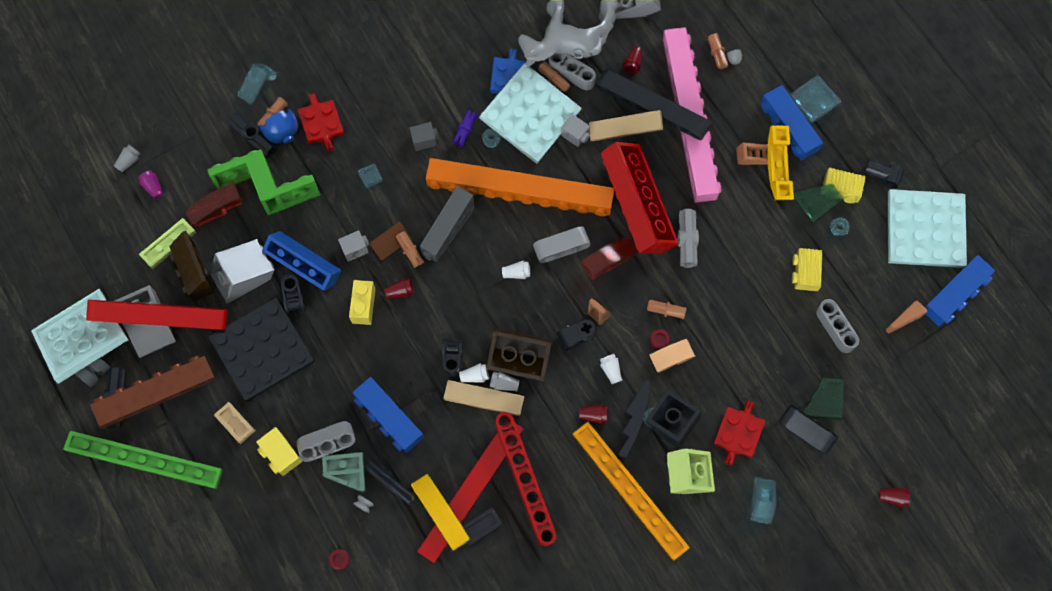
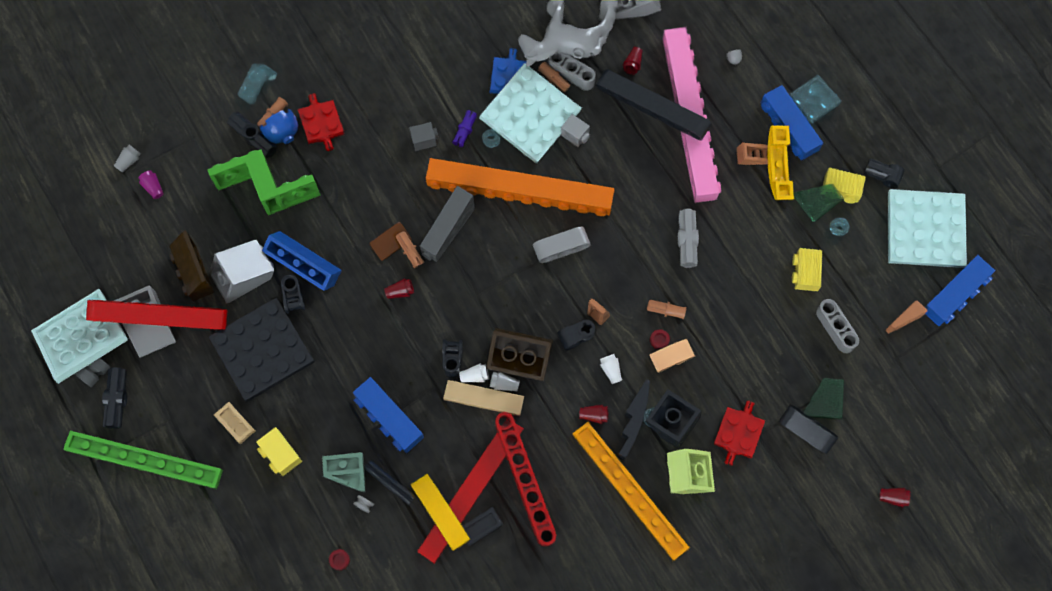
(152, 392): copper brick -> none
(160, 249): yellowish green tile -> none
(213, 205): clear red slope -> none
(325, 441): light grey beam -> none
(354, 245): light grey brick -> none
(362, 302): light yellow brick -> none
(370, 175): clear light blue tile -> none
(518, 270): white cone -> none
(608, 257): clear red slope -> none
(626, 125): tan tile -> none
(639, 198): red brick -> none
(717, 51): nougat axle -> none
(763, 500): clear light blue slope -> none

